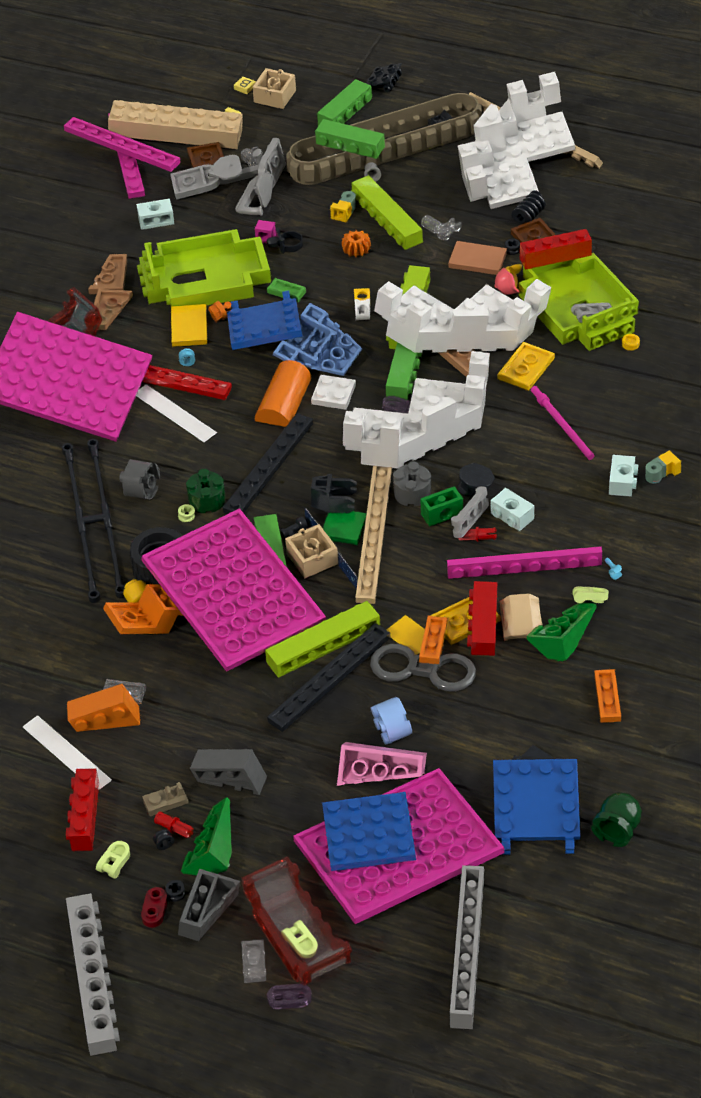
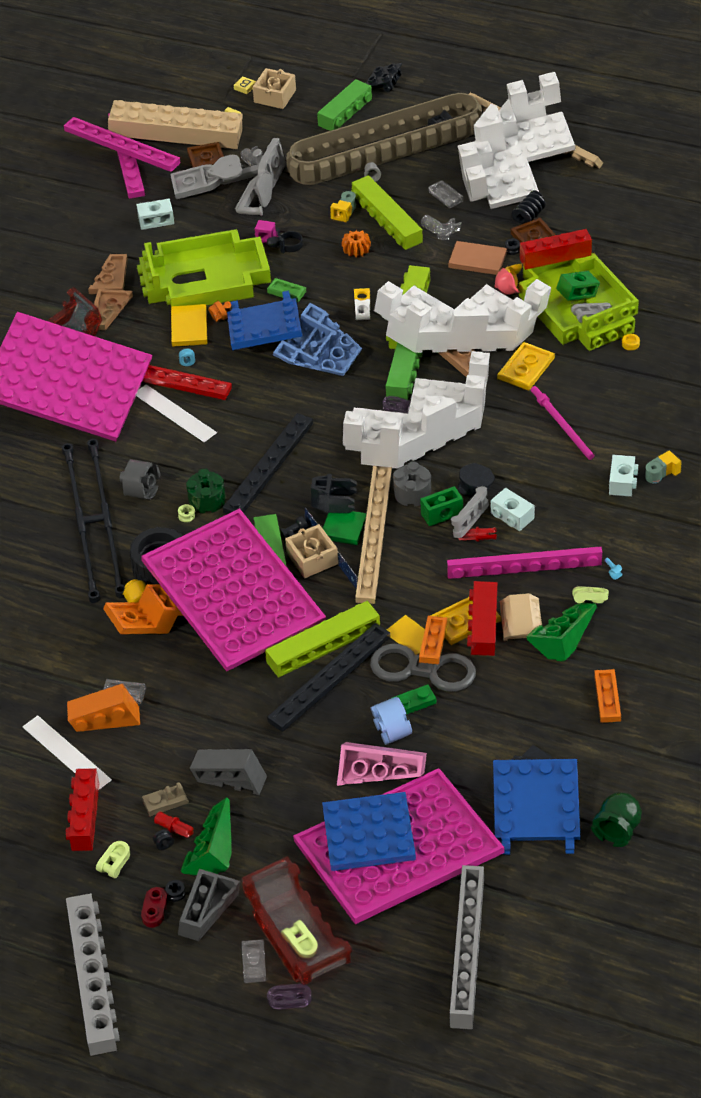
(284, 394): orange brick -> none
(333, 392): white plate -> none
(350, 138): bright green brick -> none
(417, 699): none -> green plate
(445, 194): none -> clear plate
(578, 285): none -> green brick

